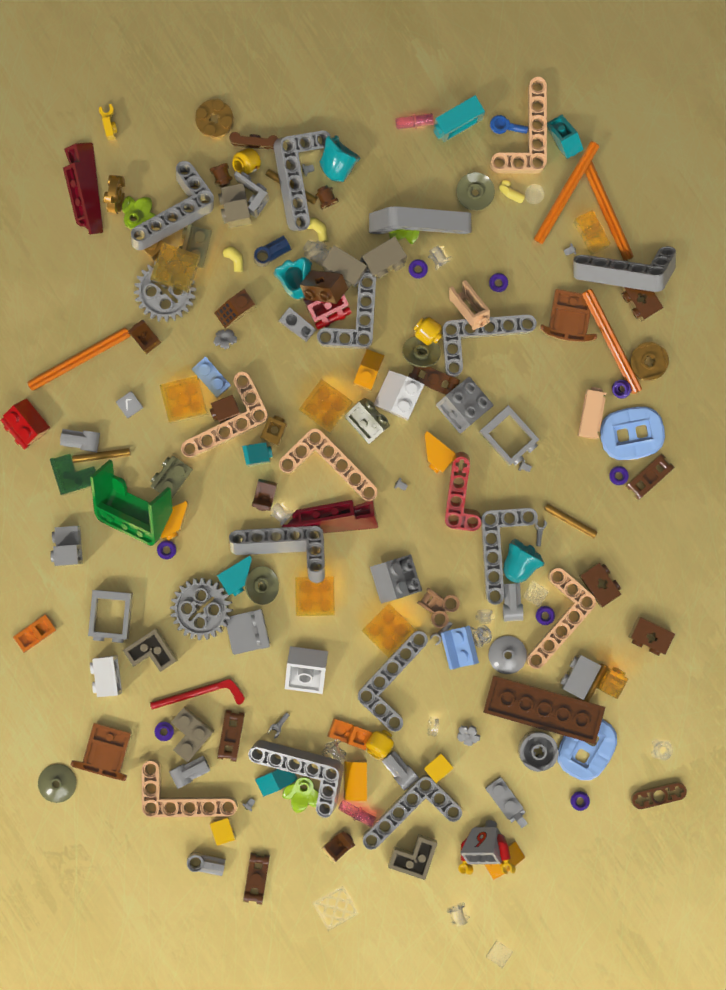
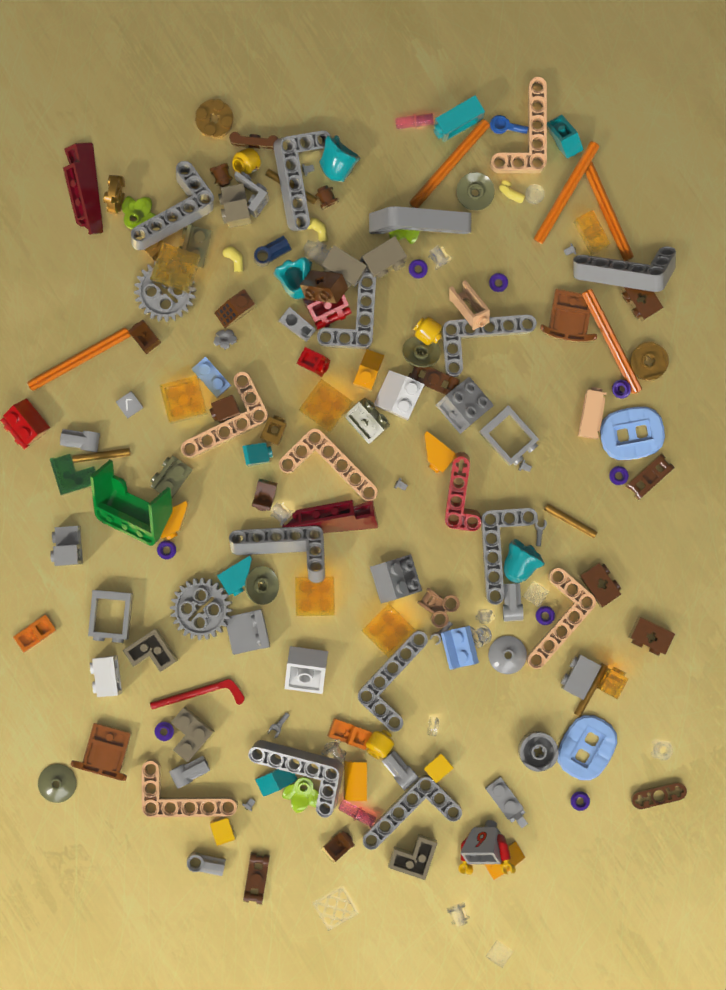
(109, 126): yellow plate -> none
(231, 735): reddish brown plate -> none
(313, 362): none -> red bracket
(449, 164): none -> orange axle
(467, 735): light grey plant -> none
(544, 709): reddish brown plate -> none

